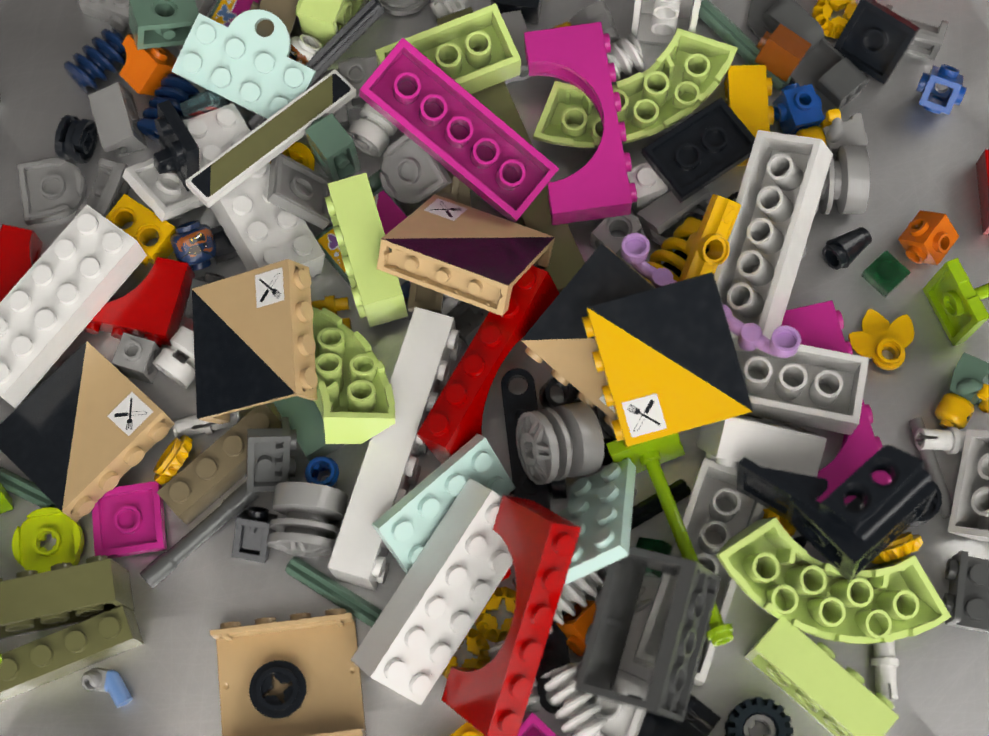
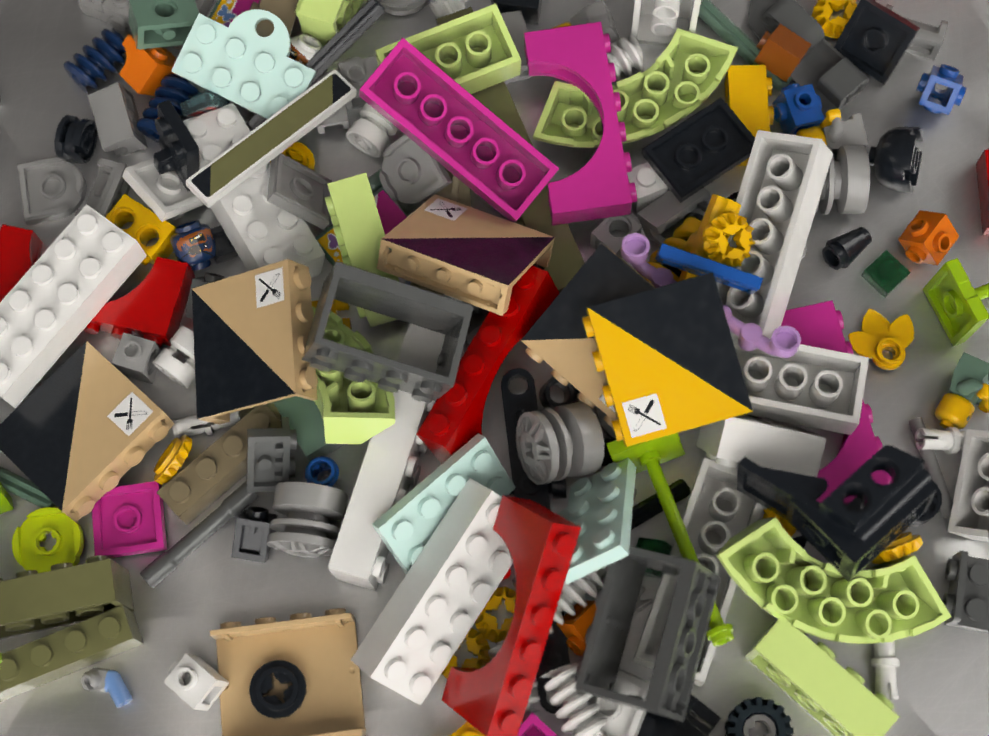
(195, 682): none -> white brick
(333, 148): sand green brick -> none
(333, 591): sand green axle -> none
(399, 302): none -> dark grey hose
(699, 266): none -> blue tile
(716, 244): none -> yellow gear
(897, 158): none -> black cylinder

